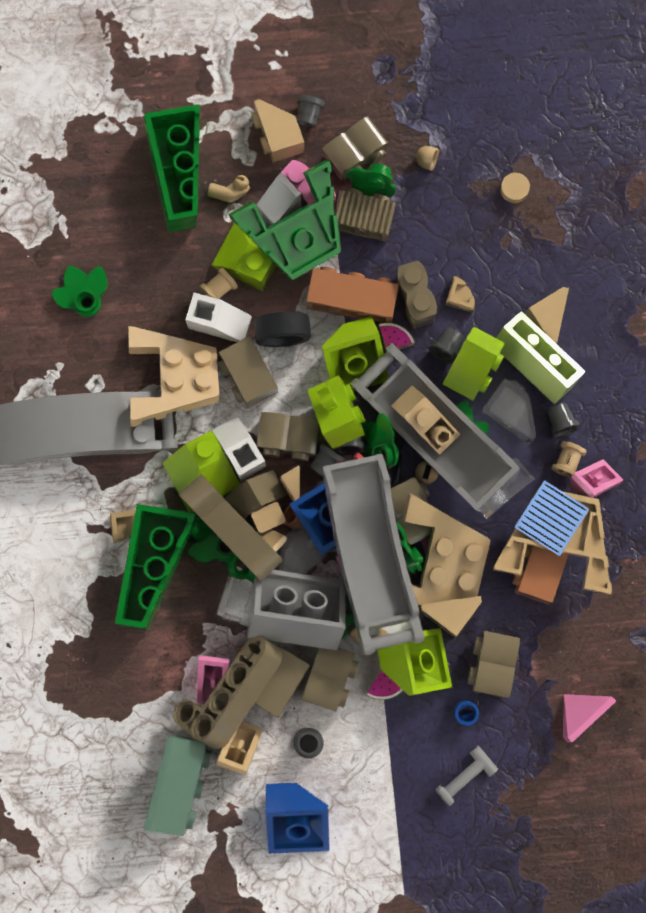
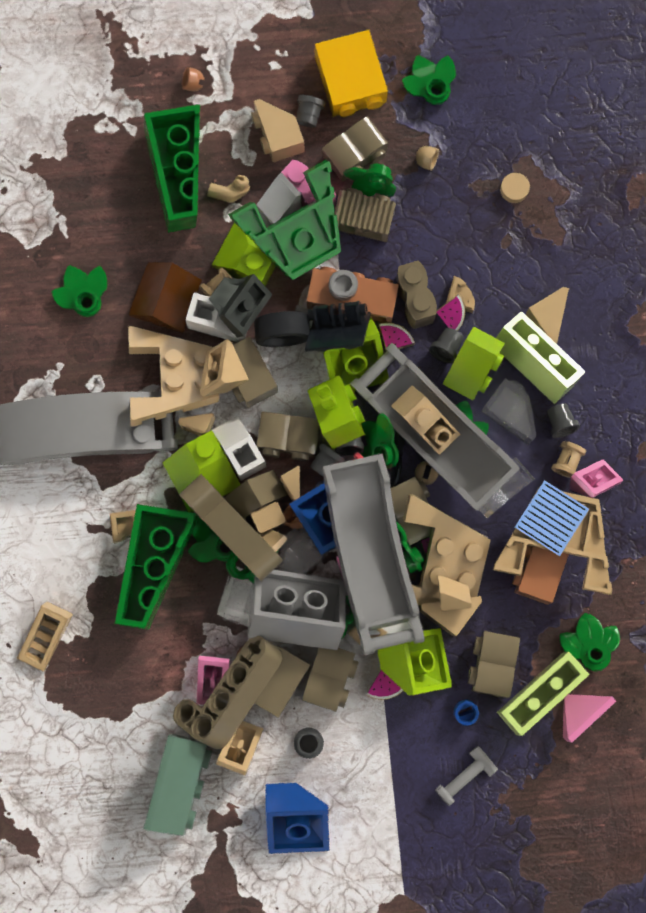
(35, 631): none -> tan slope
(165, 295): none -> reddish brown slope
(191, 79): none -> nougat hinge
(197, 424): none -> tan slope
(222, 370): none -> tan slope
(240, 302): none -> pearl dark grey slope
(335, 330): none -> black hinge
(343, 285): none -> light grey tile
(351, 73): none -> yellow brick
(430, 76): none -> green plate
(453, 312): none -> dark pink tile
(453, 594): none -> tan slope
(542, 693): none -> yellowish green brick
(590, 638): none -> green plate

